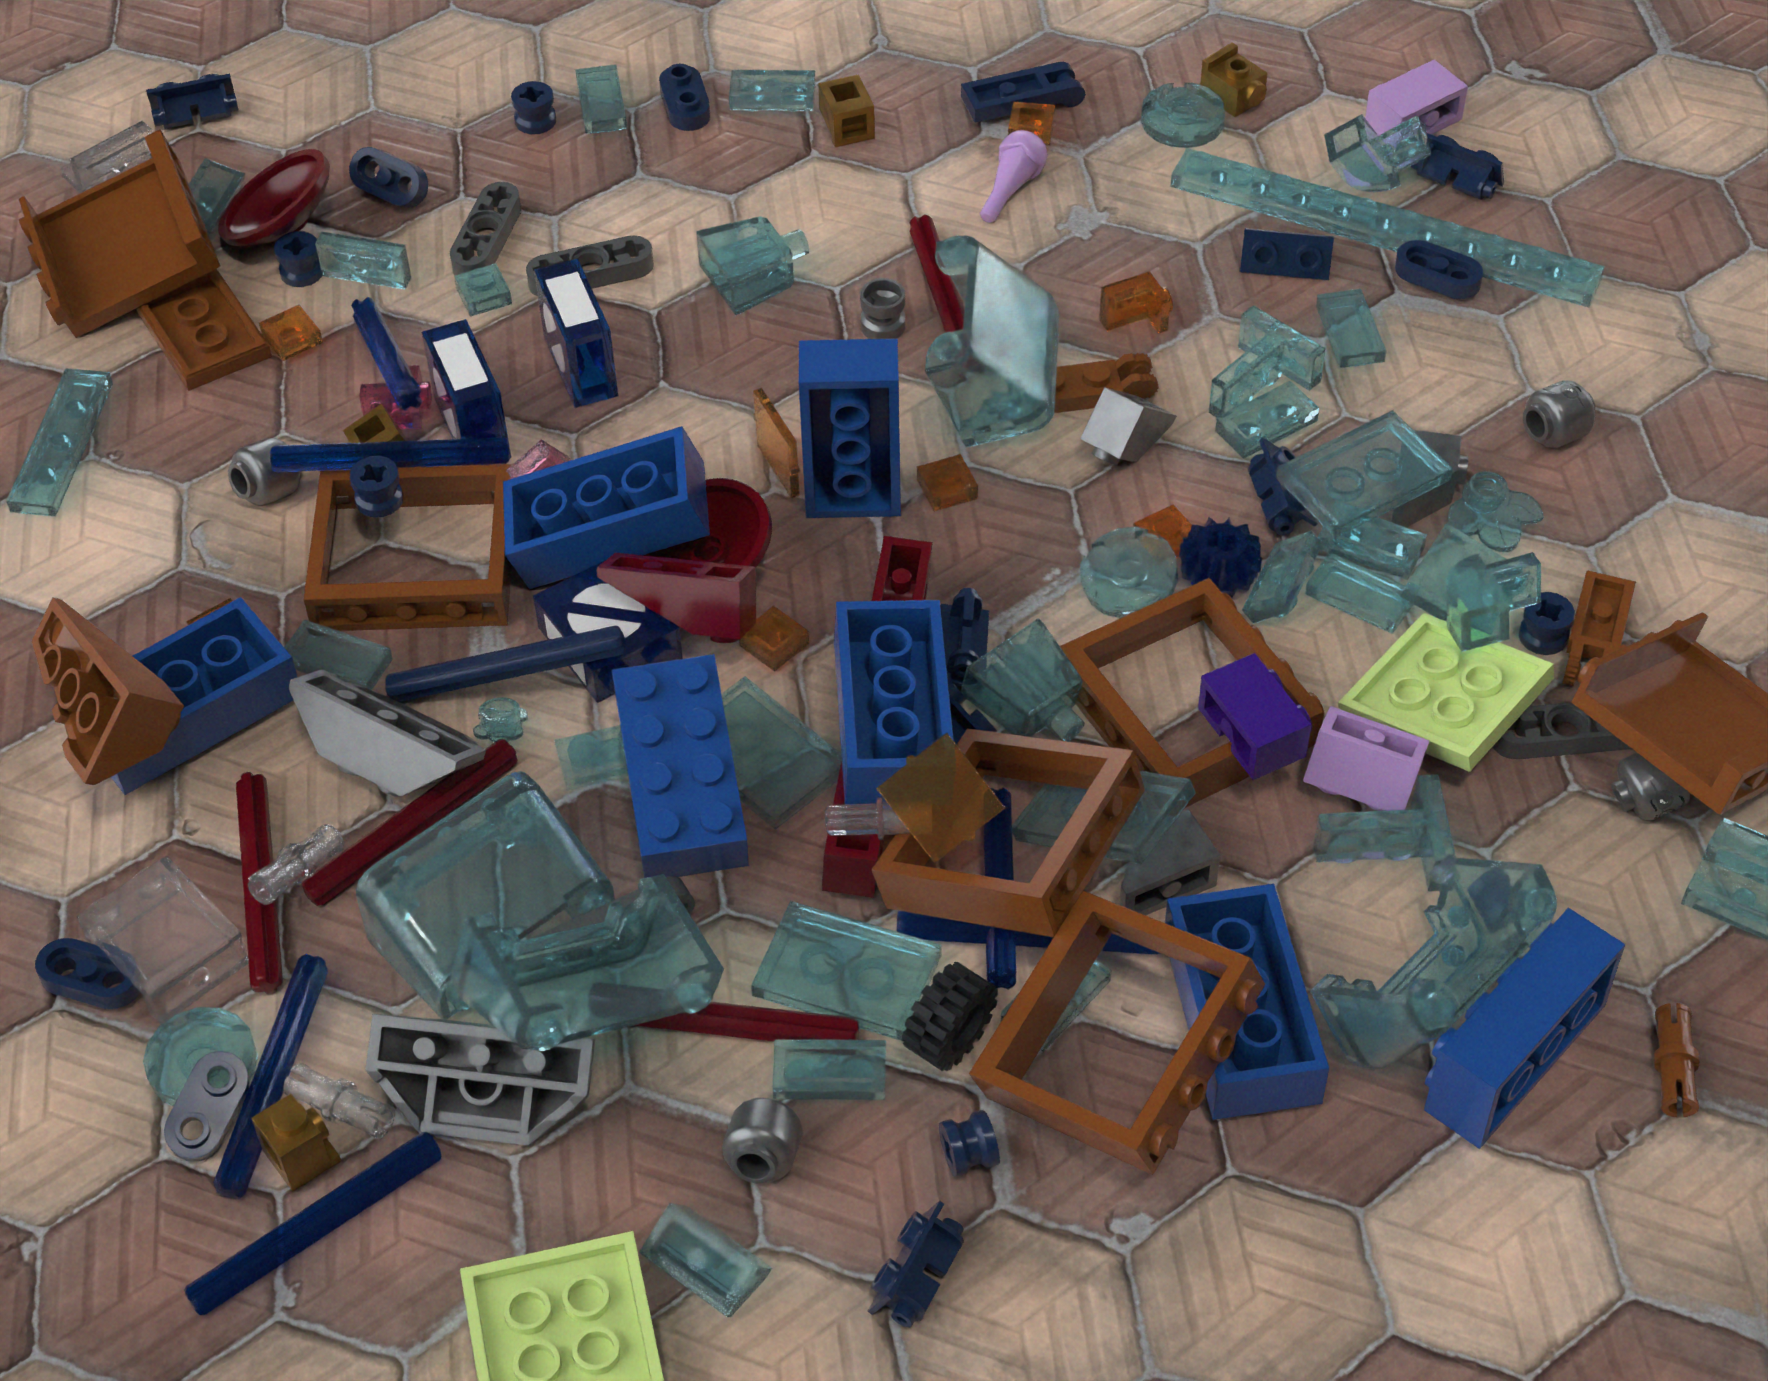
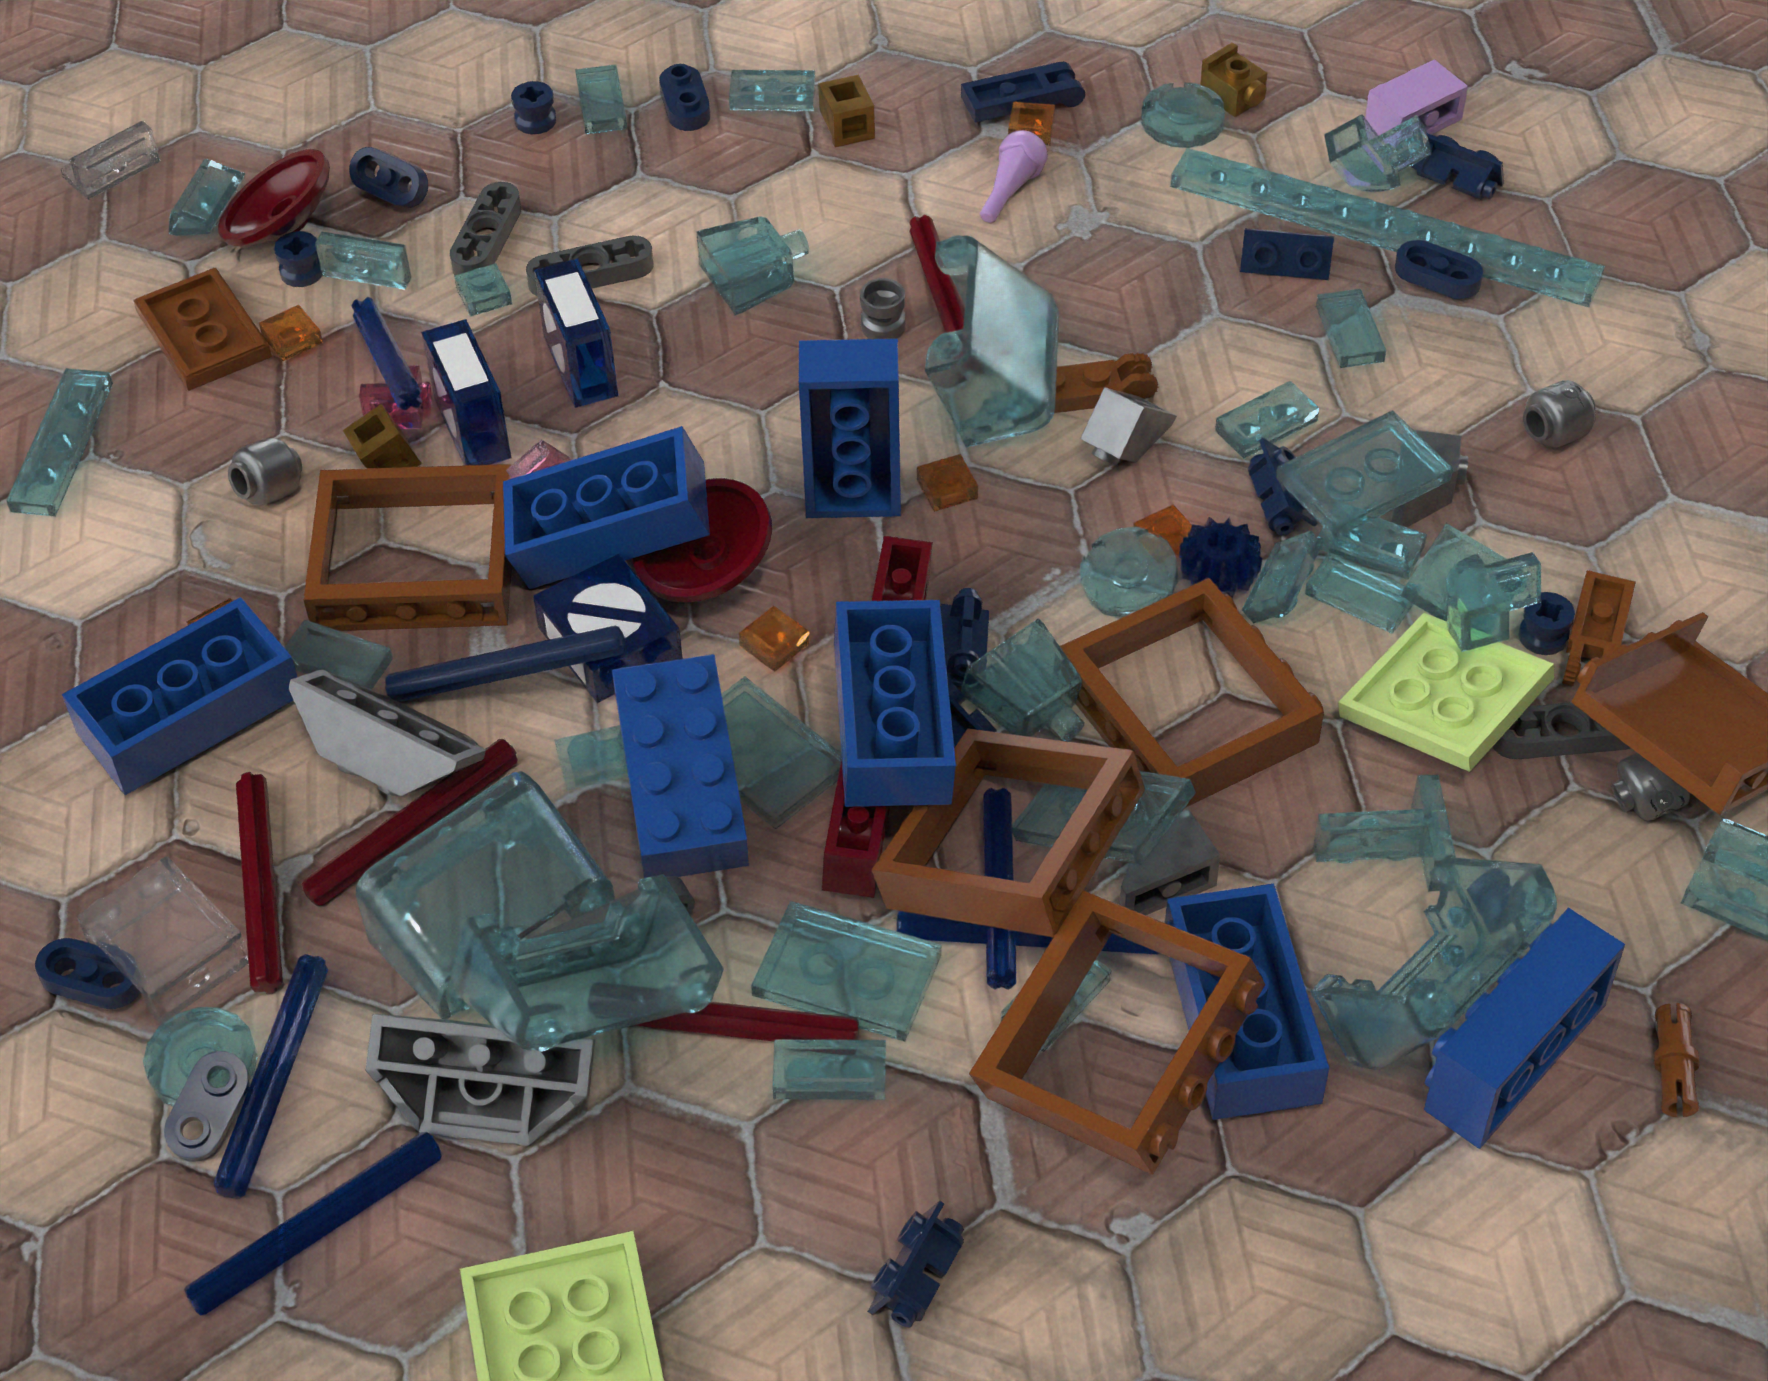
(104, 695): dark orange wedge -> none
(119, 242): dark orange panel -> none
(173, 101): dark blue hinge -> none
(295, 864): clear pin -> none
(295, 1141): pearl gold brick -> none
(339, 1101): clear pin -> none
(376, 486): dark blue wheel -> none
(404, 454): clear blue axle -> none
(500, 720): clear light blue plate -> none
(693, 594): dark red slope -> none
(704, 1259): clear light blue slope -> none
(762, 1140): flat silver head -> none
(776, 442): clear orange piece -> none
(863, 819): clear axle -> none
(940, 797): clear orange piece -> none
(950, 1016): black tyre -> none
(969, 1143): dark blue wheel -> none
(1134, 301): clear orange bracket -> none
(1255, 715): dark purple brick -> none
(1269, 351): clear light blue bracket -> none
(1365, 761): lavender brick -> none
(1493, 511): clear light blue plate -> none

